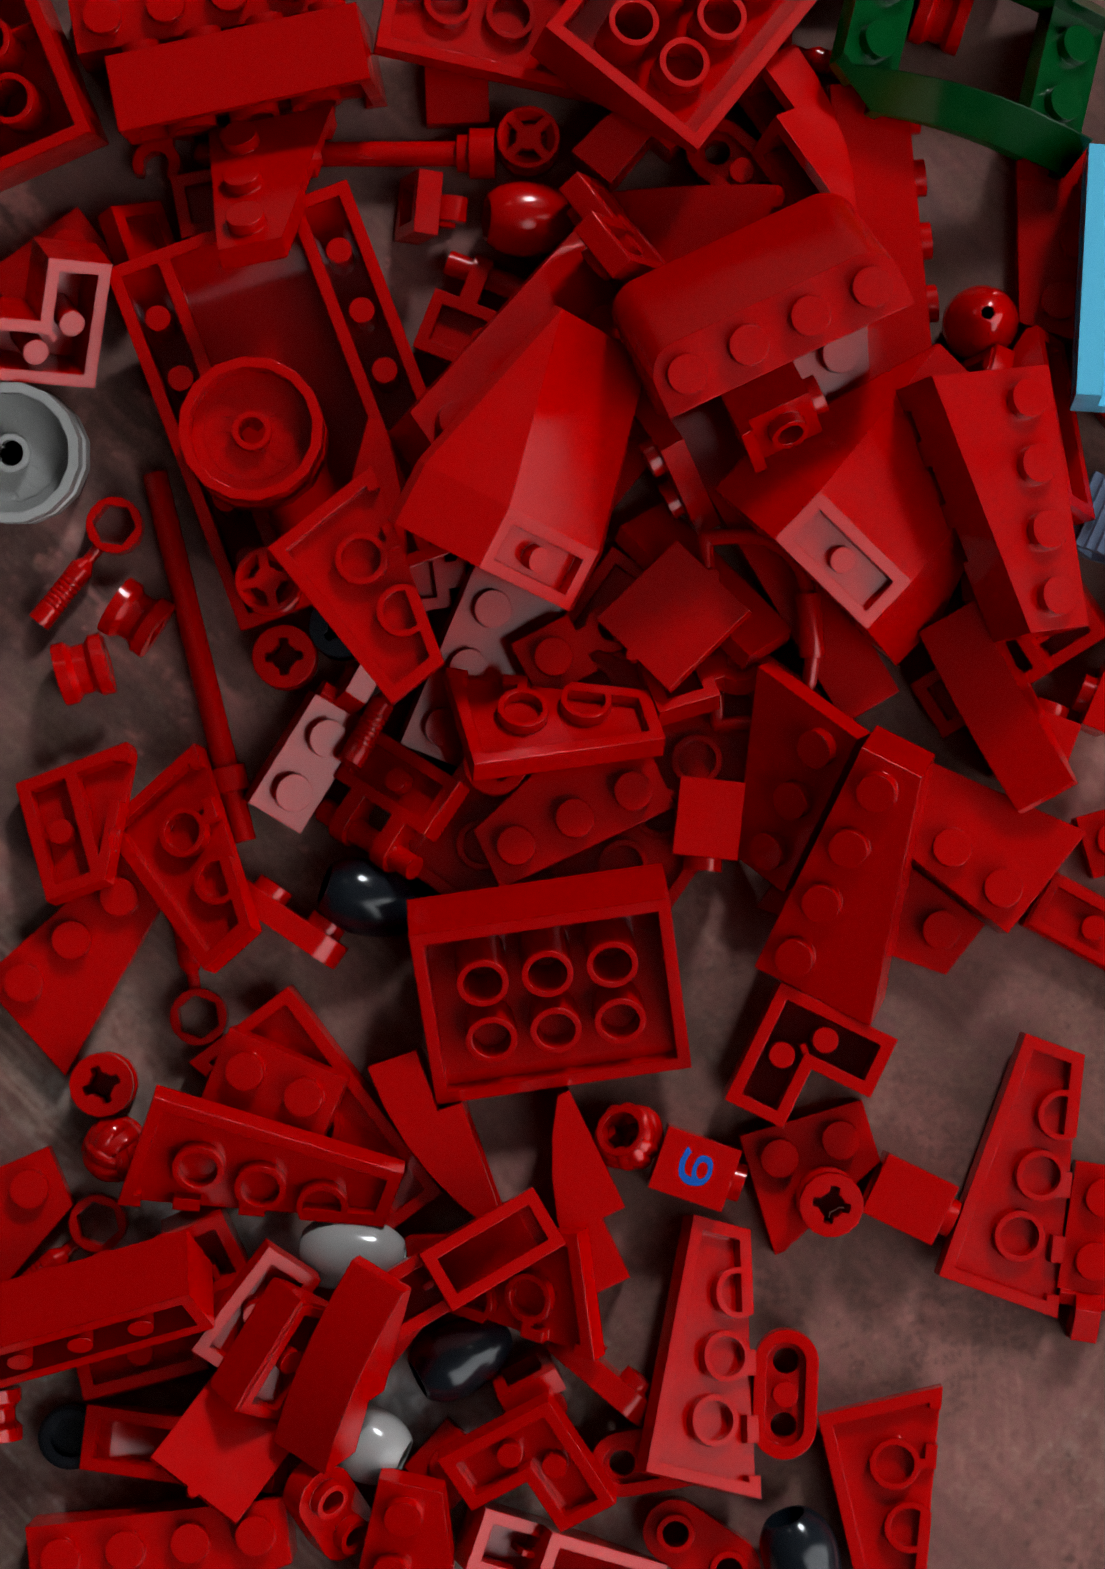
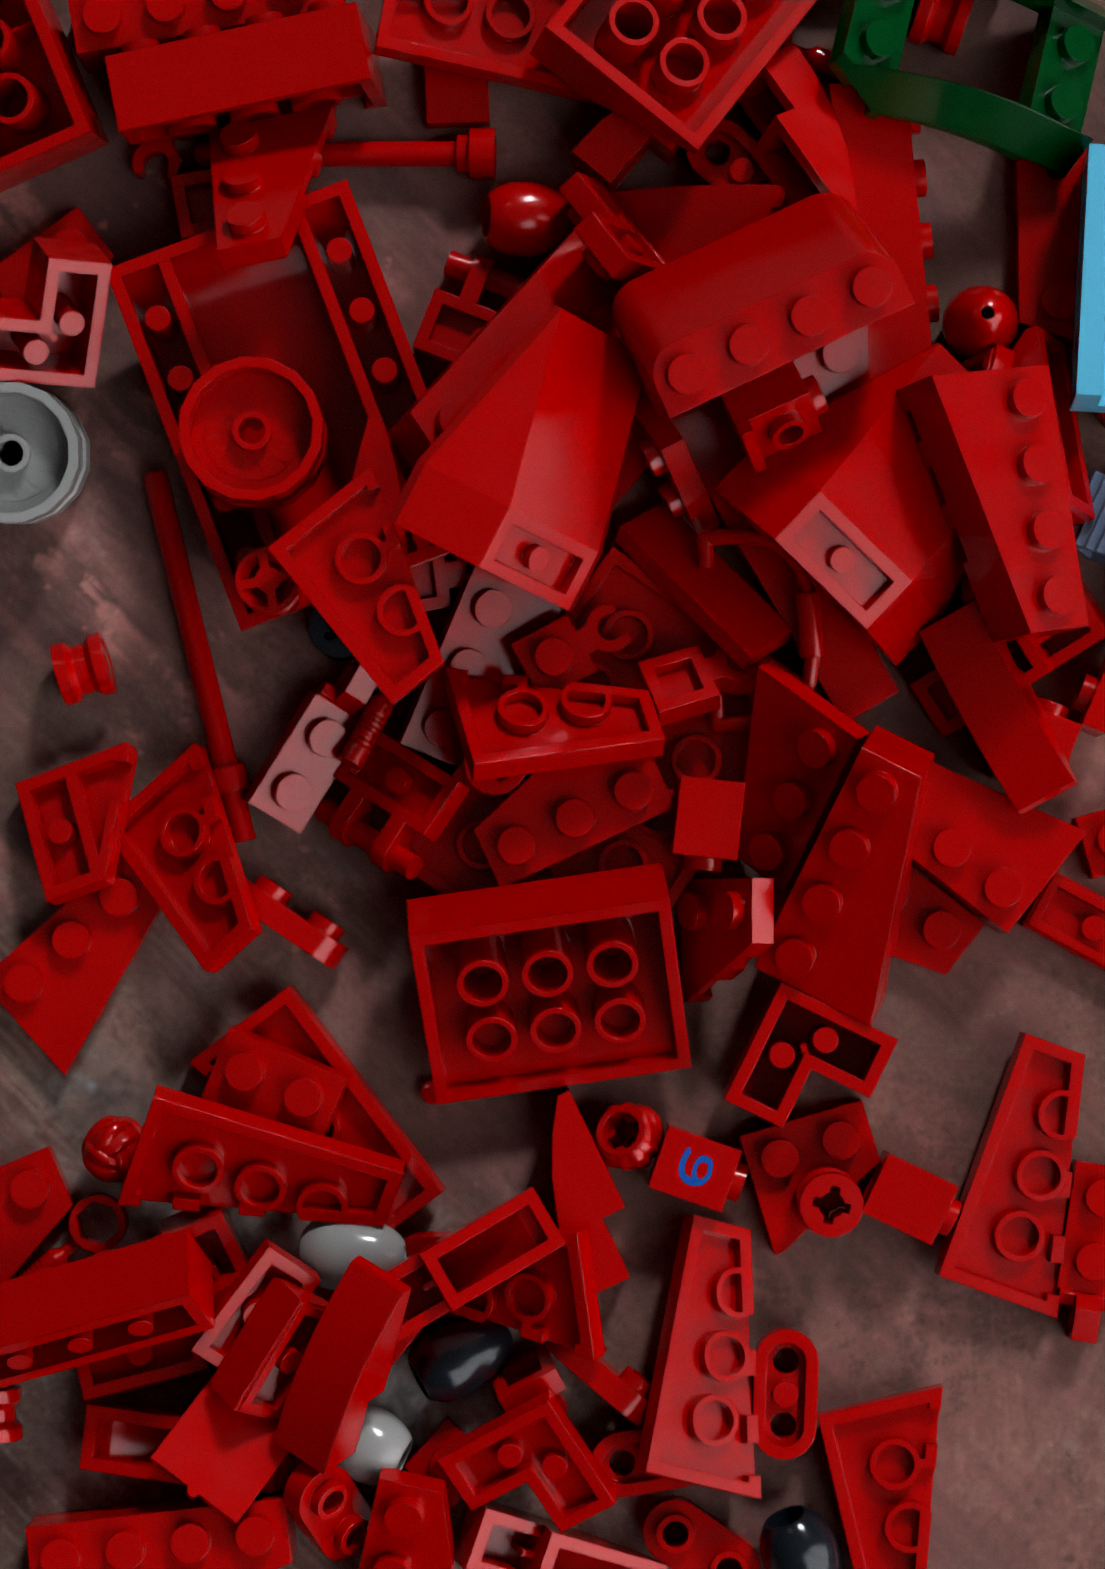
(62, 1435): black tile -> none
(80, 569): red piece -> none
(115, 1080): red wheel -> none
(135, 230): red plate -> none
(135, 617): red wheel -> none
(191, 967): red piece -> none
(296, 668): red wheel -> none
(365, 898): black animal -> none
(425, 208): red tile -> none
(437, 1135): red slope -> none
(522, 131): red wheel -> none
(674, 616): red piece -> none
(722, 929): none -> red wing

